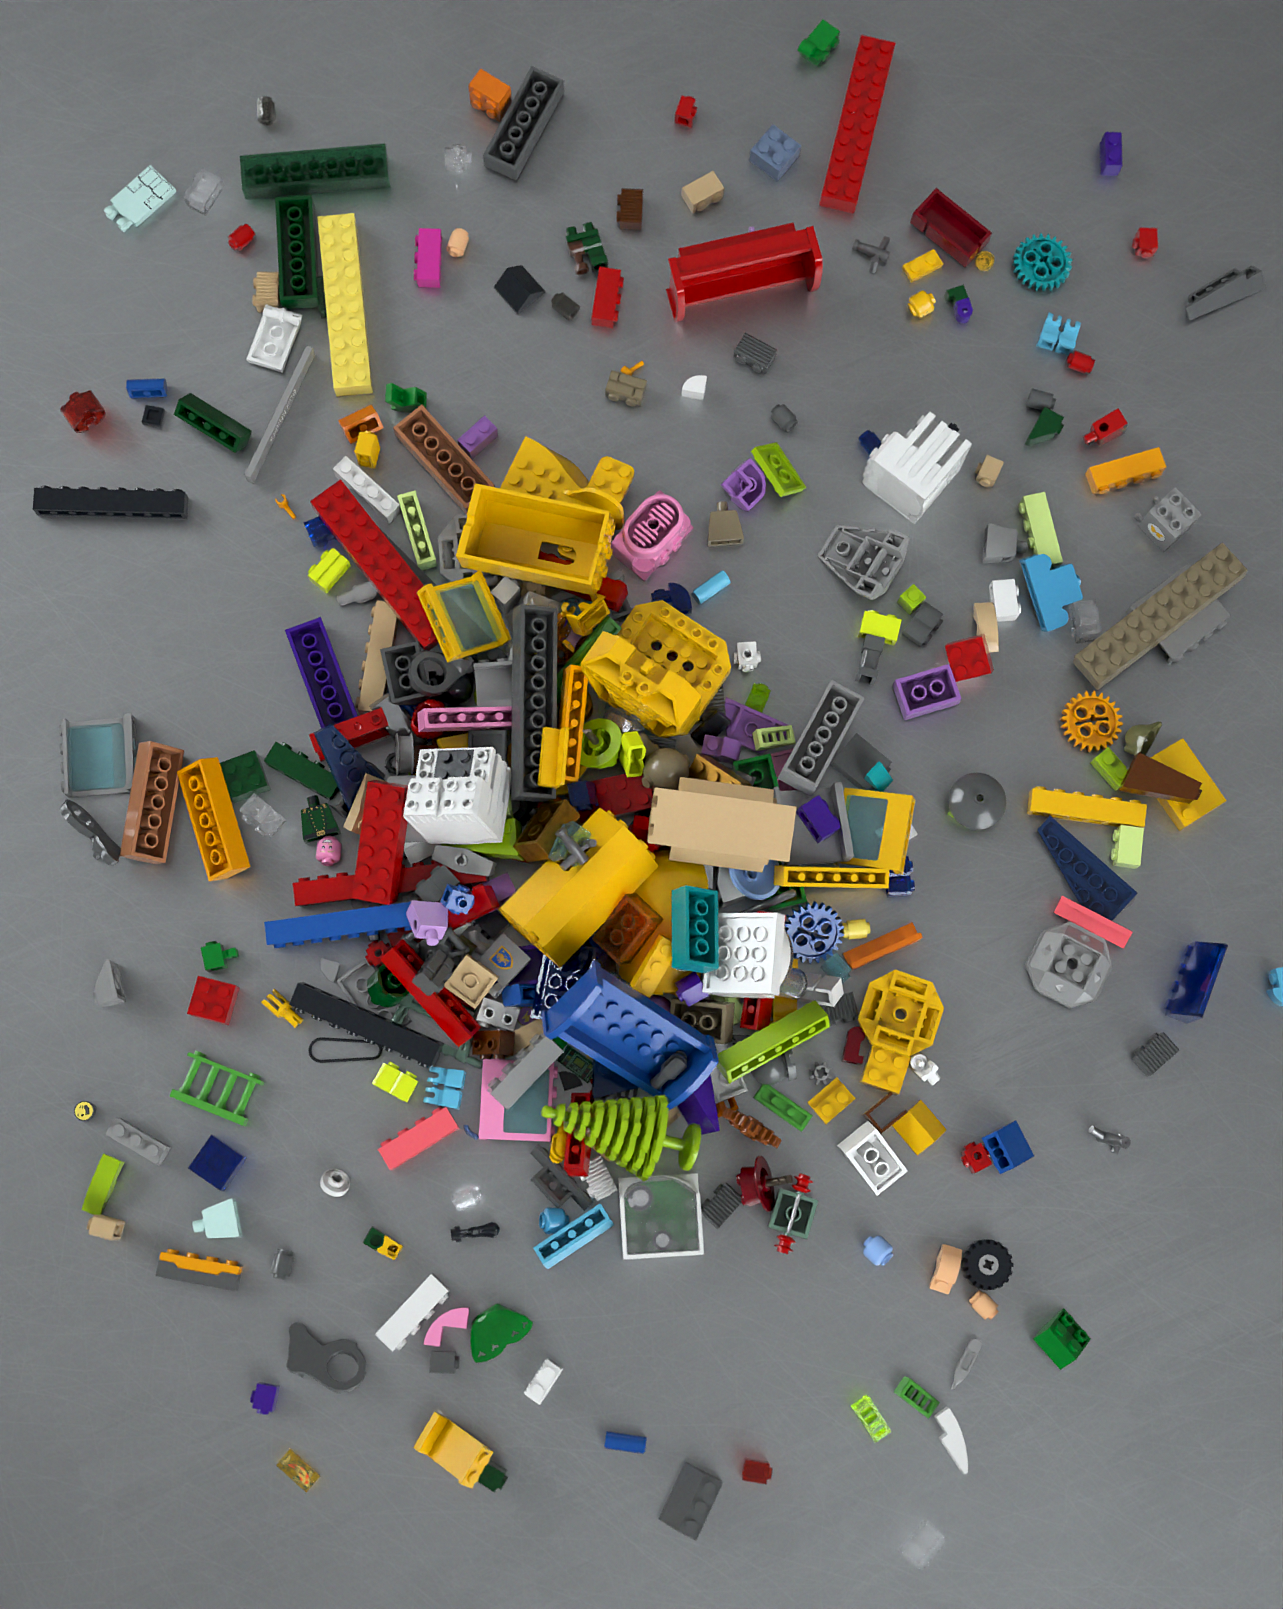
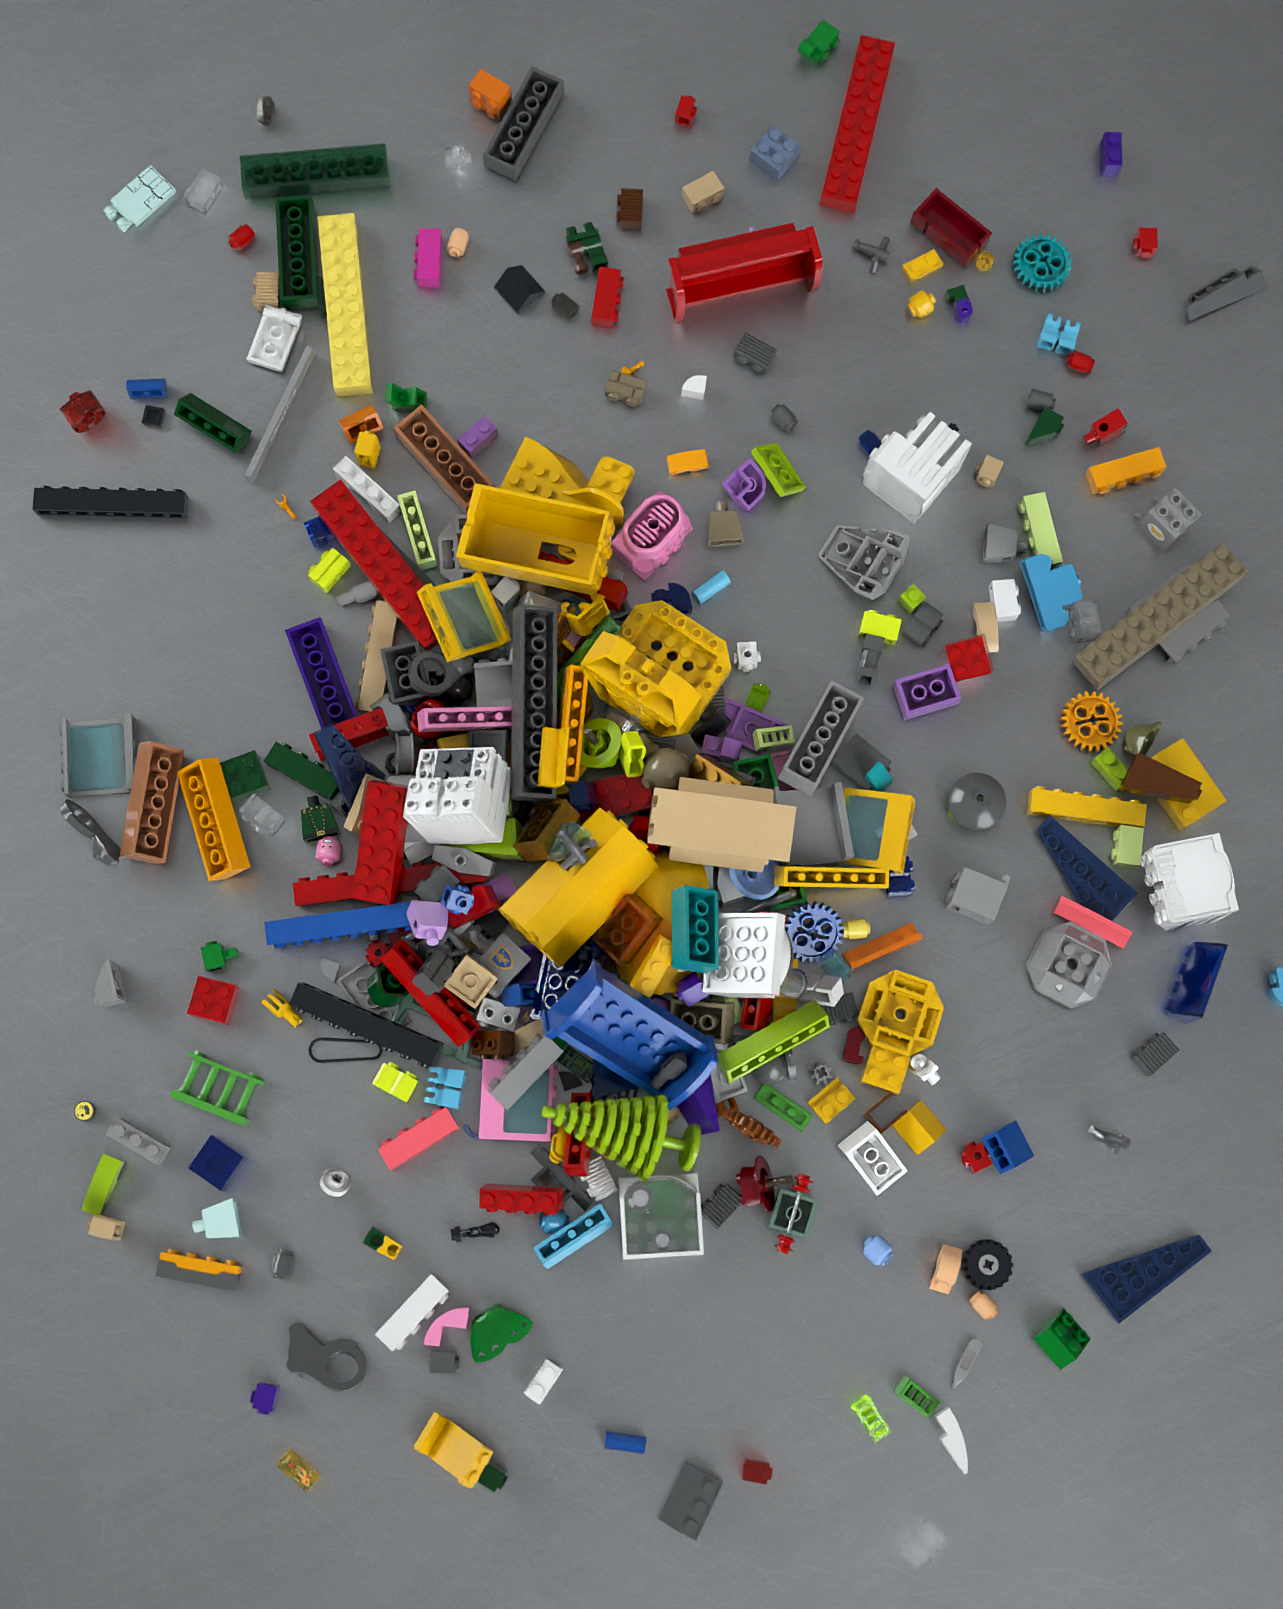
(467, 1198): clear brick -> none
(521, 1198): none -> red brick
(688, 461): none -> light orange slope
(818, 819): dark purple brick -> none
(976, 895): none -> light grey container
(1136, 1280): none -> dark blue wing
(1190, 882): none -> white piece

